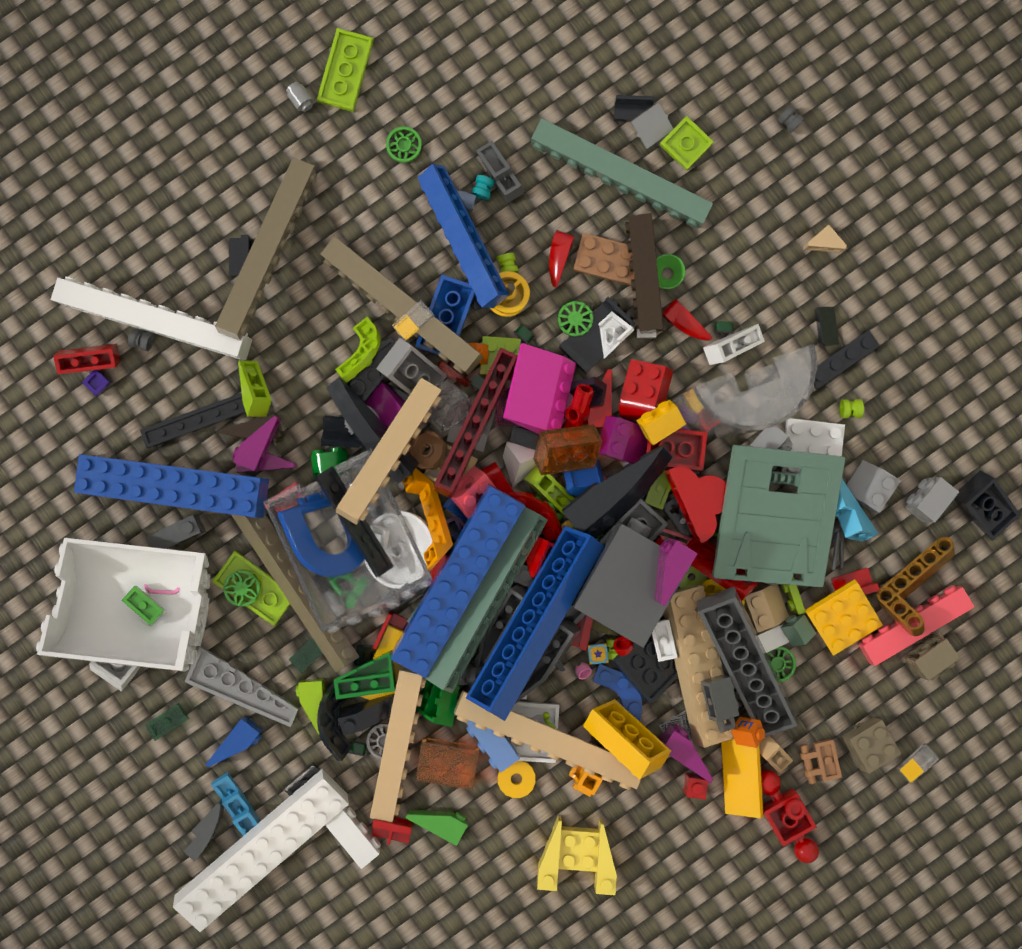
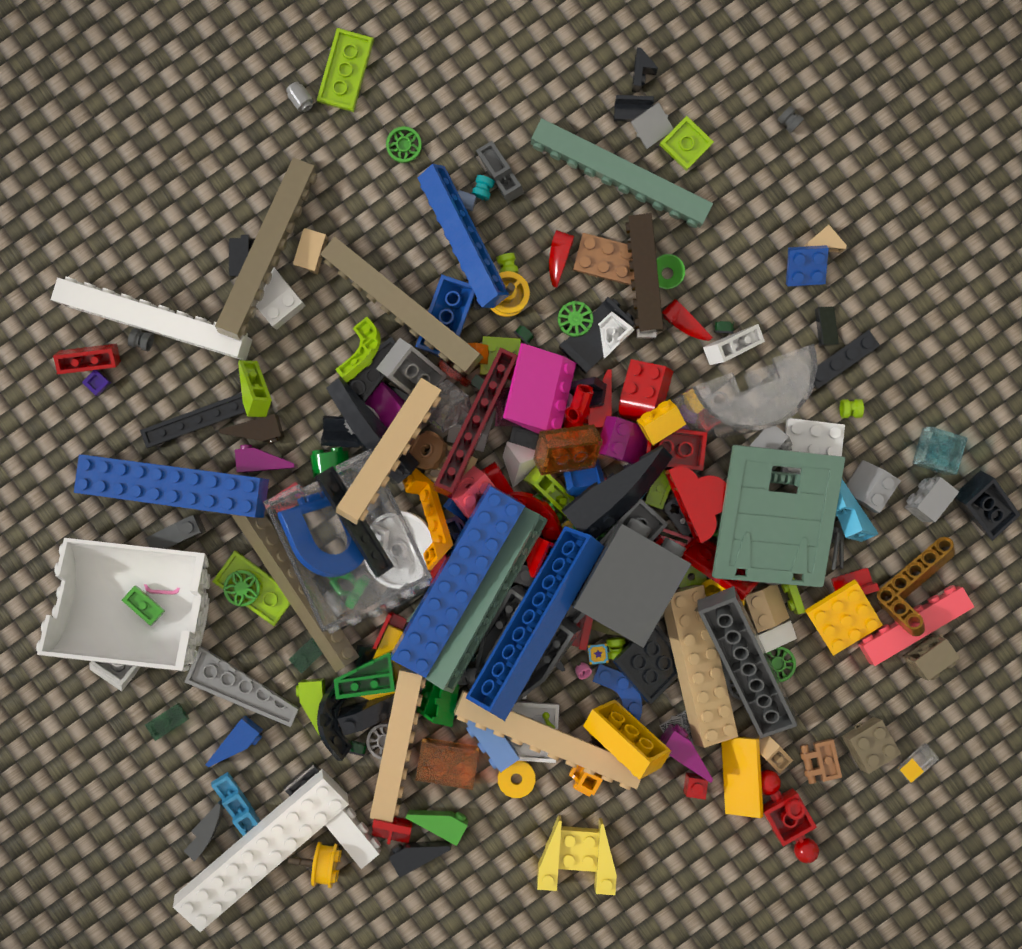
(253, 450): magenta slope -> none
(279, 301): none -> white slope
(309, 250): none -> tan panel
(323, 864): none -> yellow wheel
(413, 320): clear tile -> none
(415, 854): none -> black slope
(623, 646): red tile -> none
(642, 66): none -> black slope
(664, 641): white plate -> none
(672, 566): magenta slope -> none
(721, 701): dark grey brick -> none
(748, 732): orange brick -> none
(798, 630): sand green brick -> none
(807, 265): none -> blue plate
(939, 451): none -> clear light blue brick

